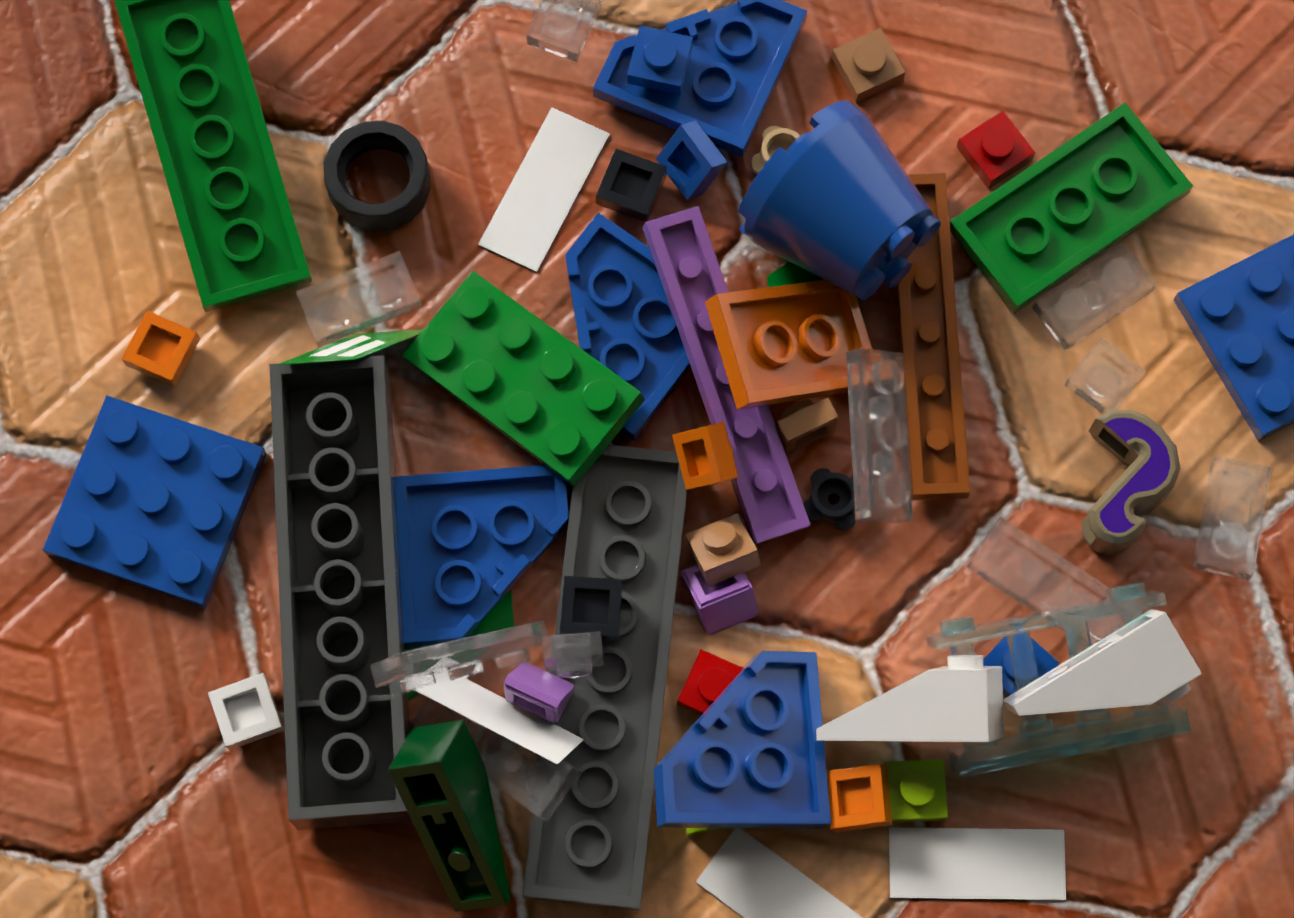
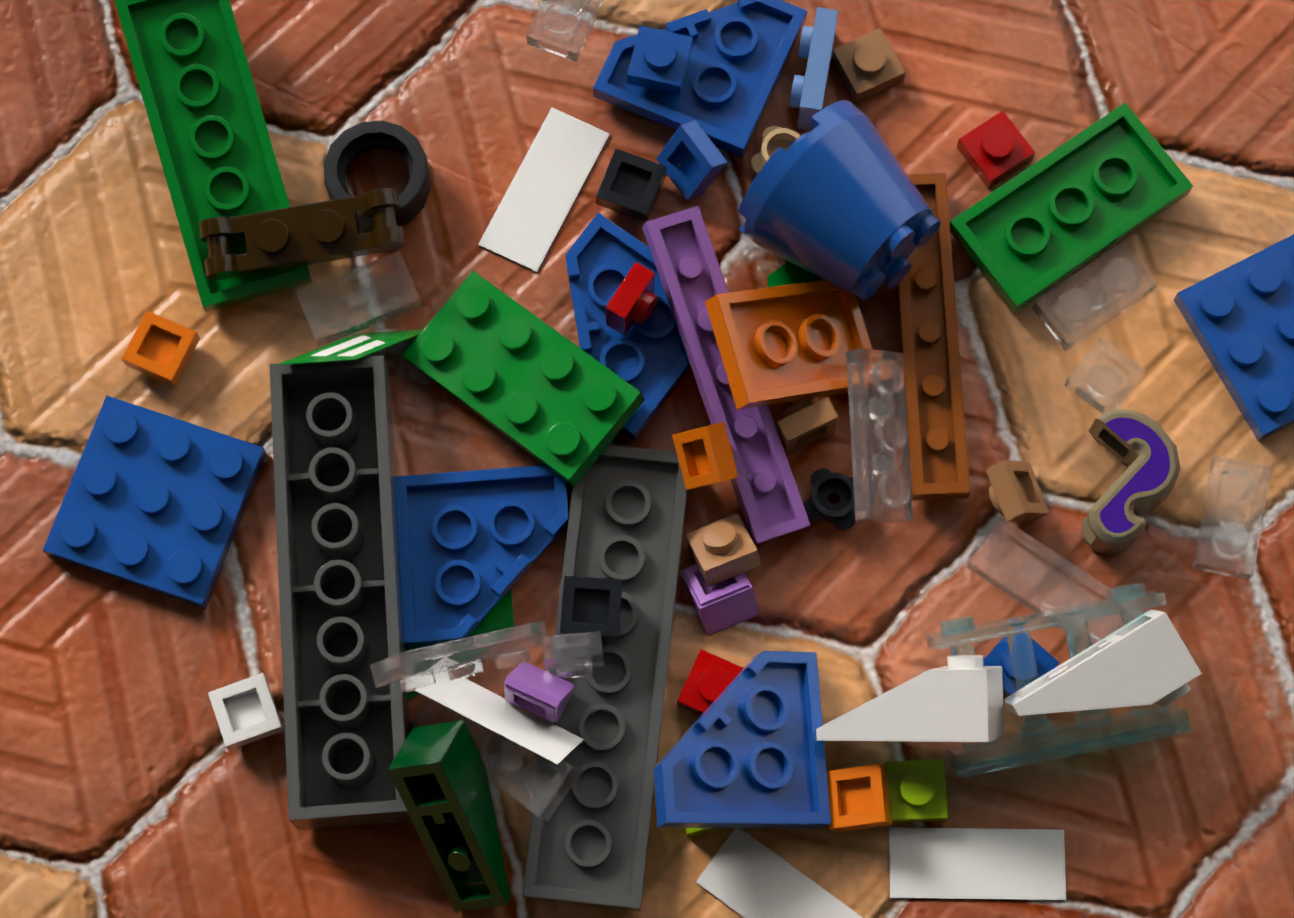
(302, 235): none -> dark brown plate
(632, 300): none -> red plate
(817, 47): none -> medium blue plate
(1016, 491): none -> medium nougat plate

